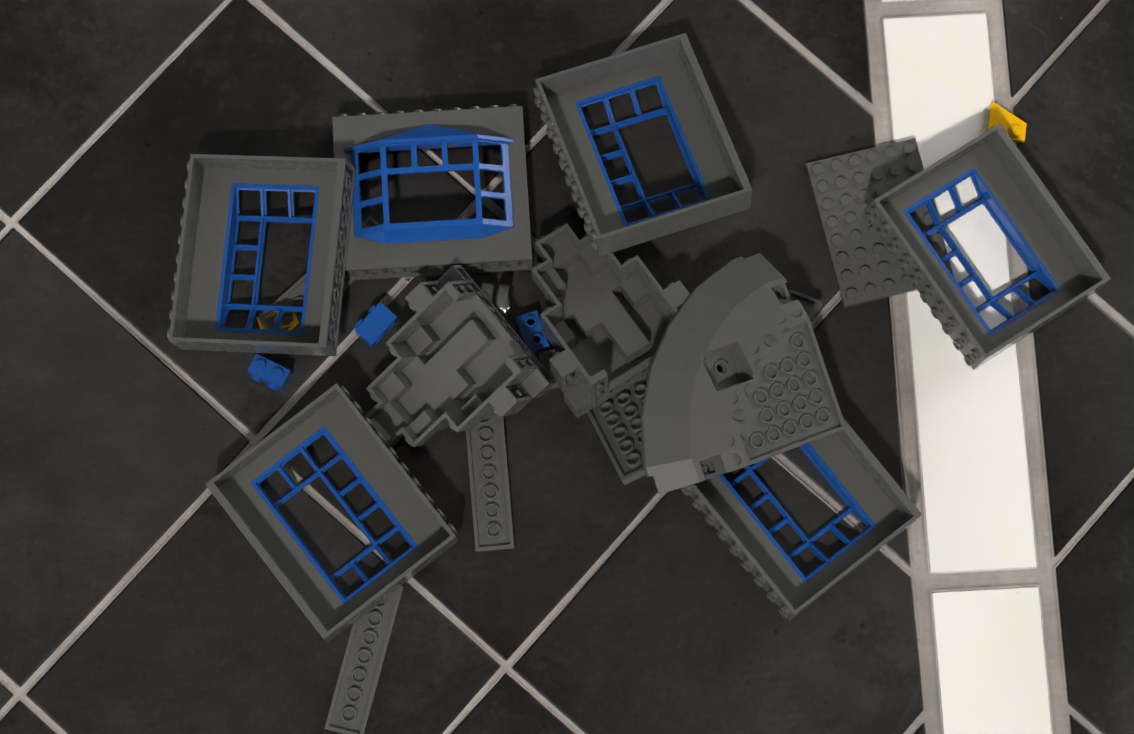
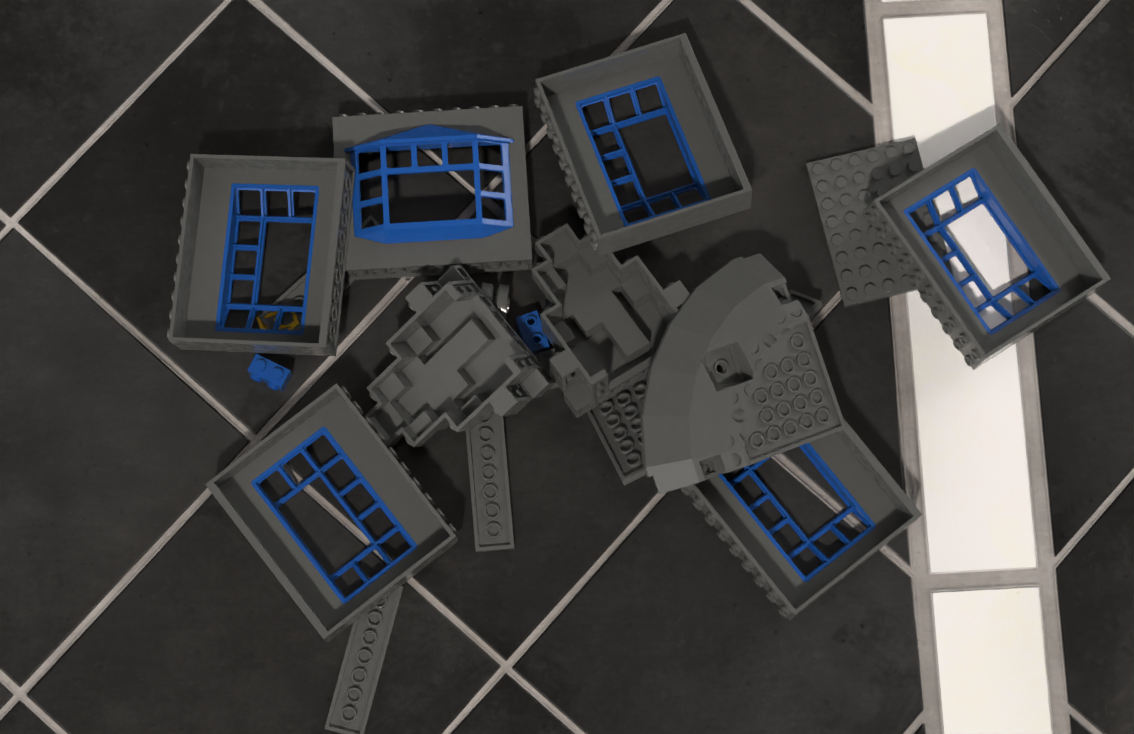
(375, 325): blue brick -> none
(1013, 125): yellow wing -> none

